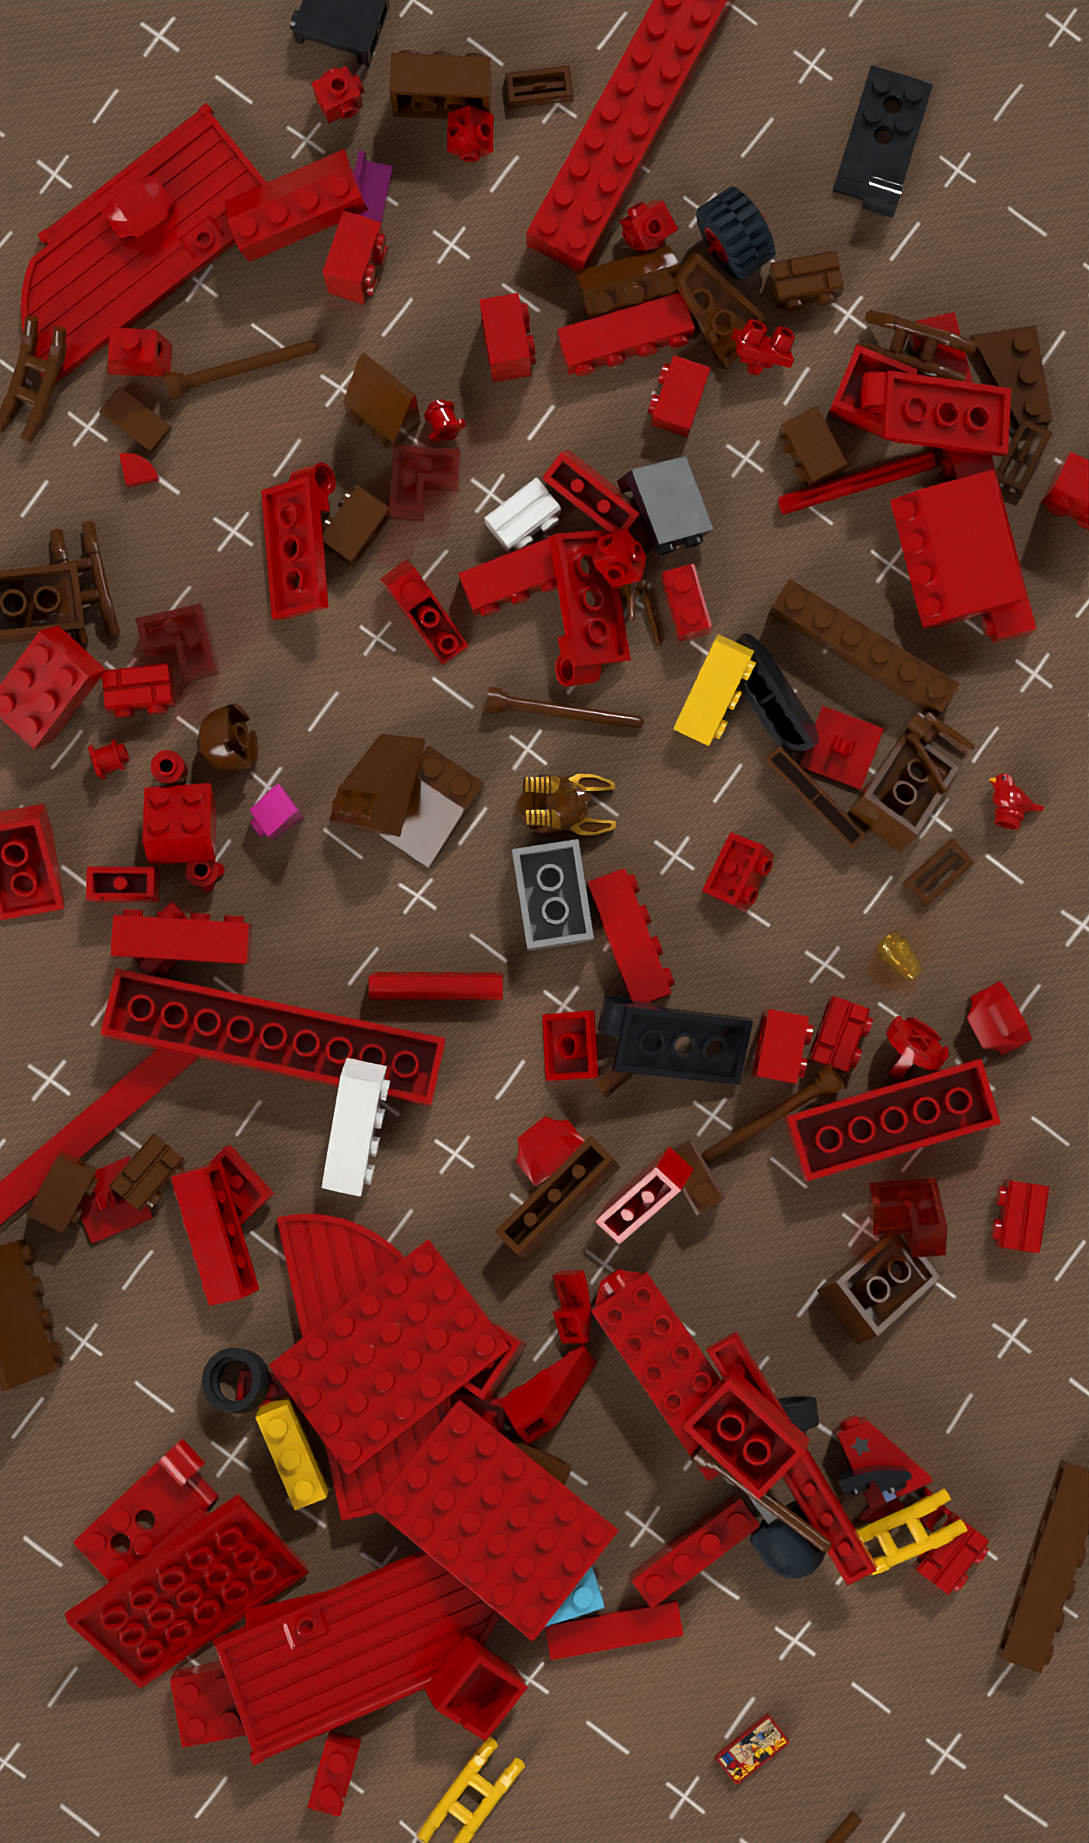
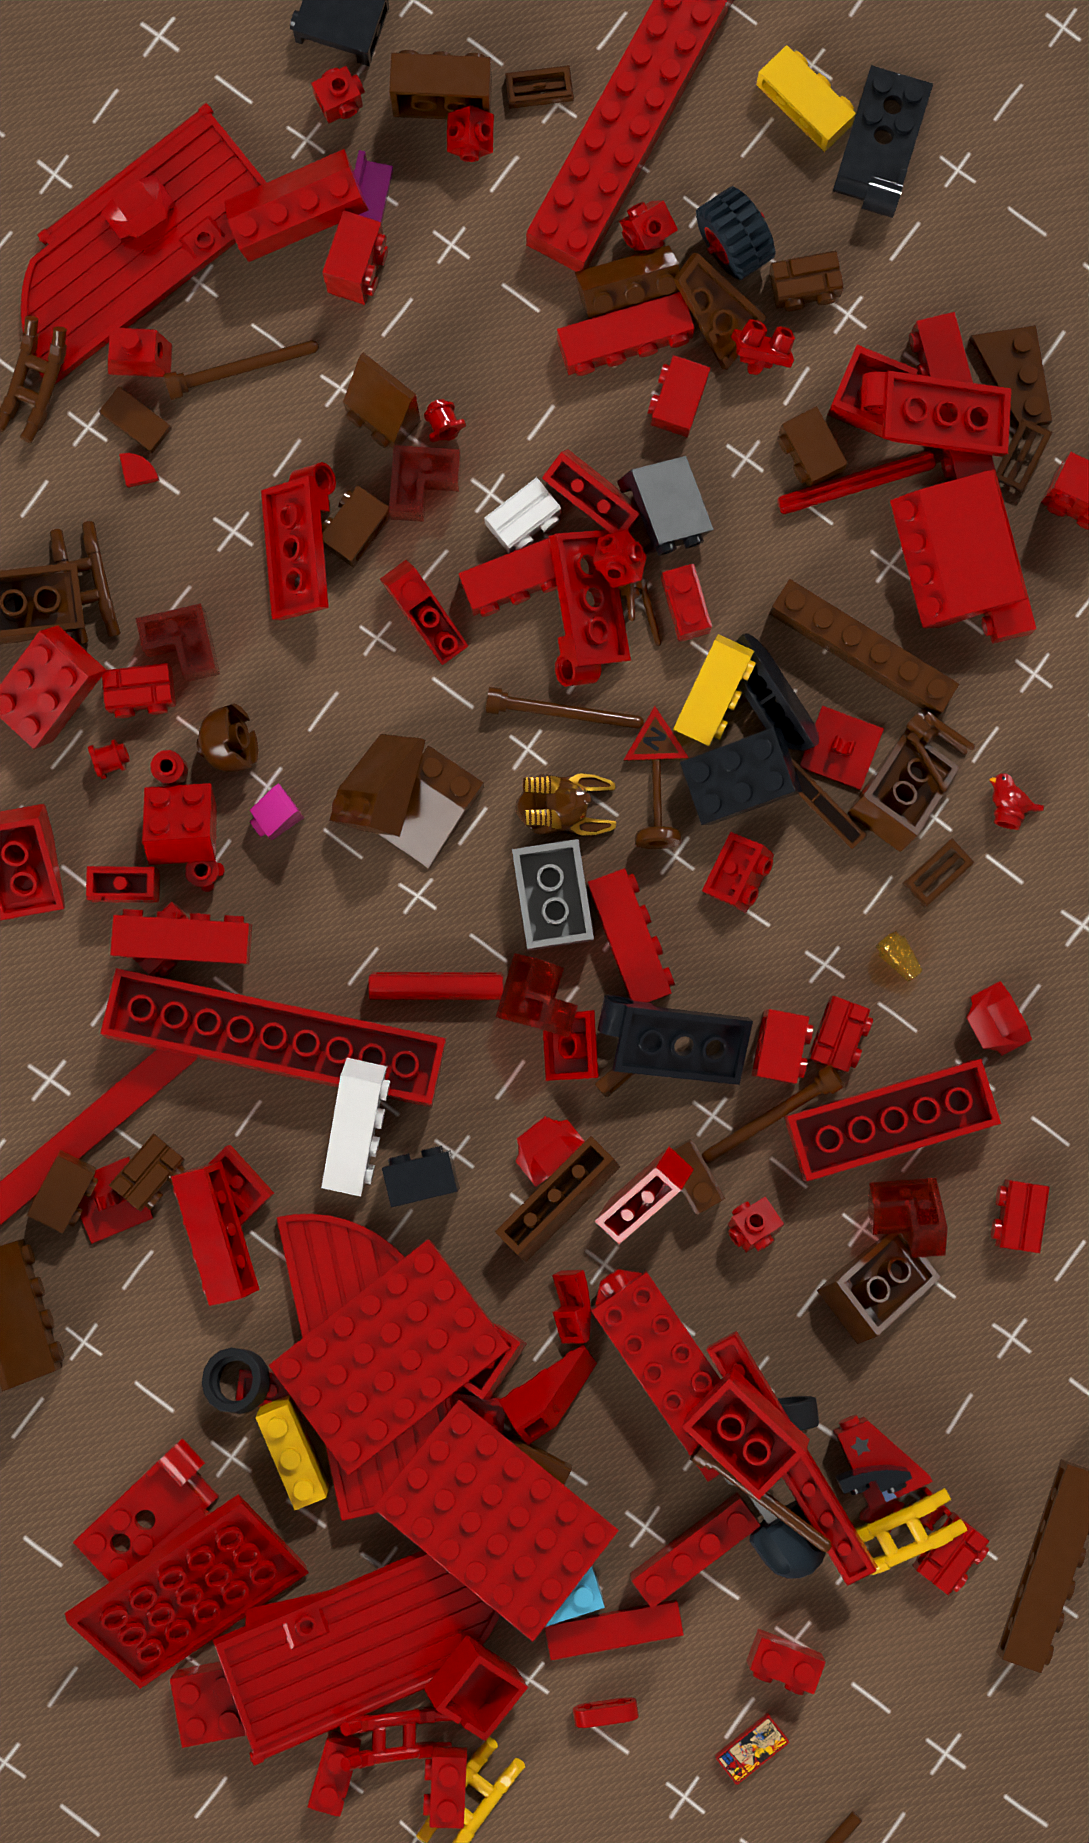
(378, 1725): none -> red piece
(421, 1177): none -> black brick
(448, 1787): none -> red brick
(505, 330): red brick -> none
(531, 997): none -> clear red brick
(605, 1712): none -> red beam
(656, 743): none -> reddish brown piece
(741, 776): none -> black brick
(754, 1225): none -> red brick
(786, 1662): none -> red brick
(806, 97): none -> yellow brick
(915, 1044): red tile -> none
(933, 337): reddish brown piece -> none

